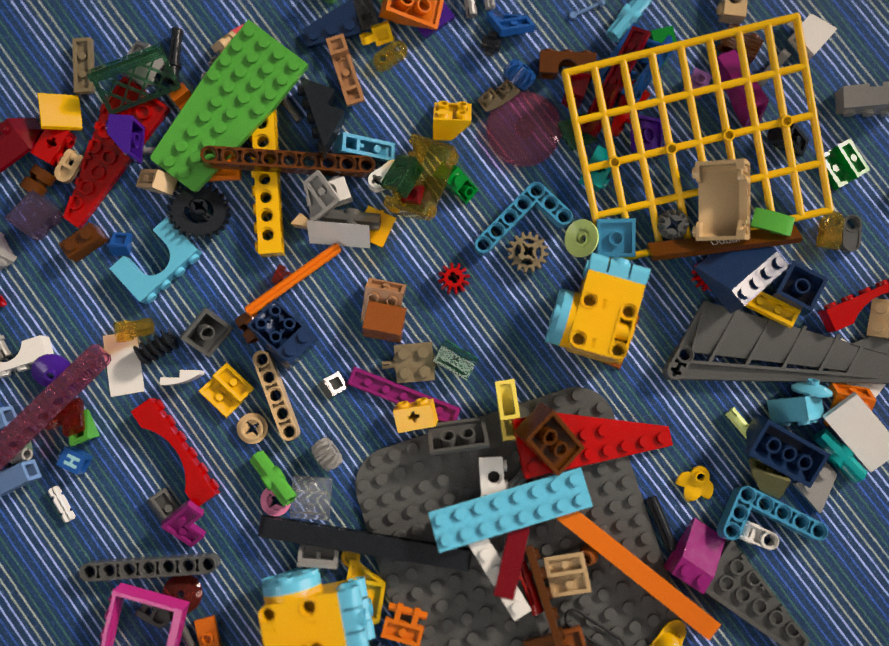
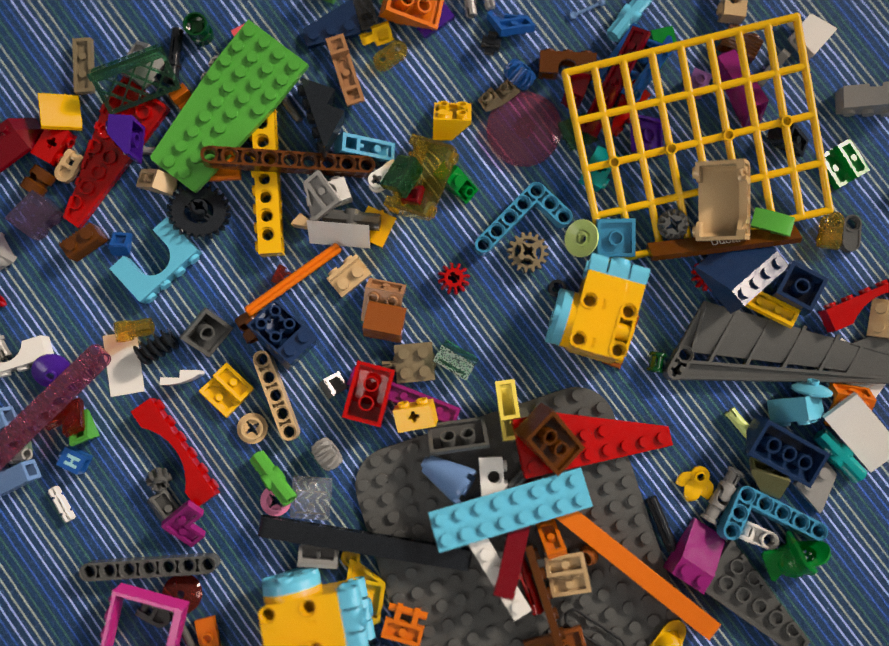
(158, 479): none -> dark grey gear
(198, 28): none -> dark green wheel
(221, 44): tan plate -> none
(348, 276): none -> tan bracket
(368, 394): none -> red slope
(448, 477): none -> medium blue cone
(551, 285): none -> black bush
(551, 539): none -> orange slope
(660, 356): none -> dark green bush
(724, 491): none -> light grey piece
(792, 559): none -> green helmet

